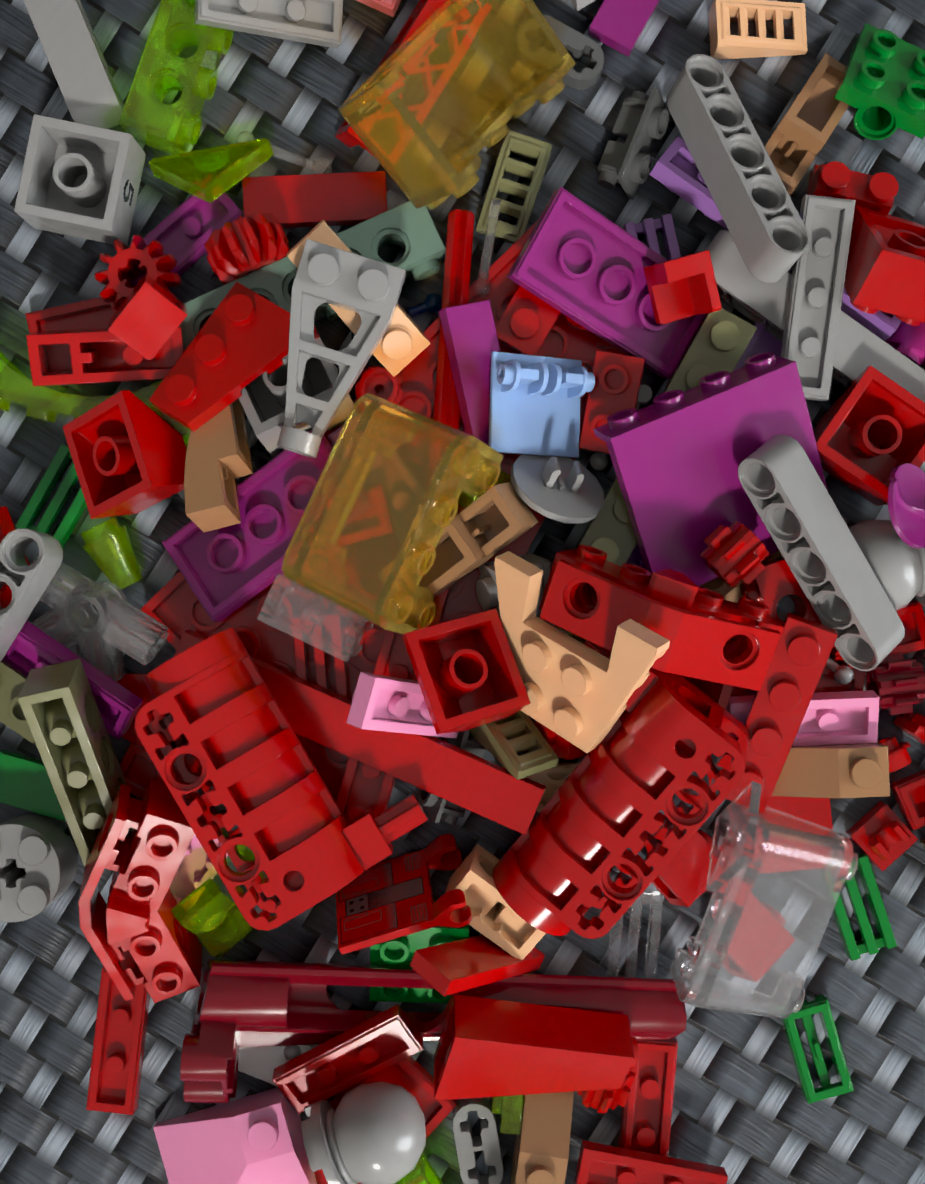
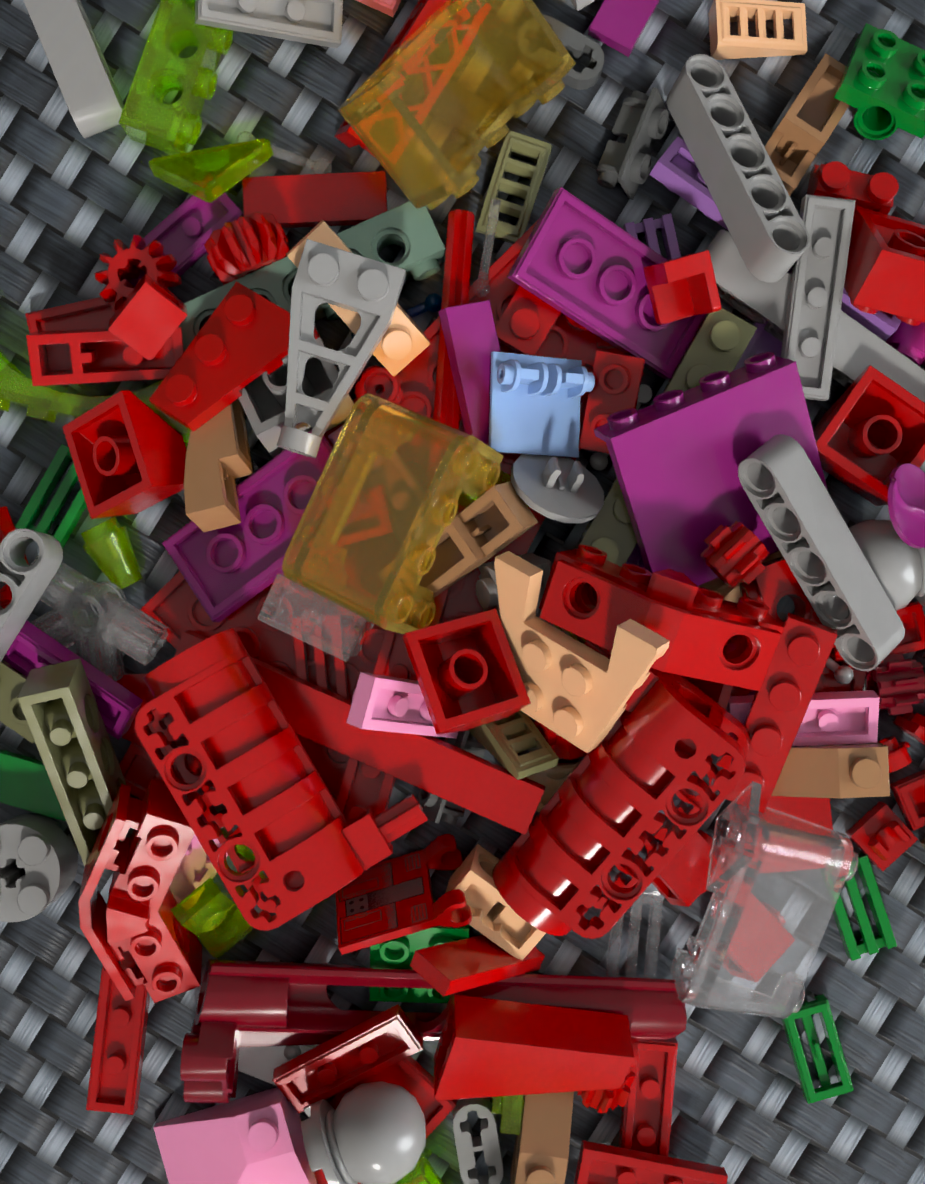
(80, 180): light grey brick -> none

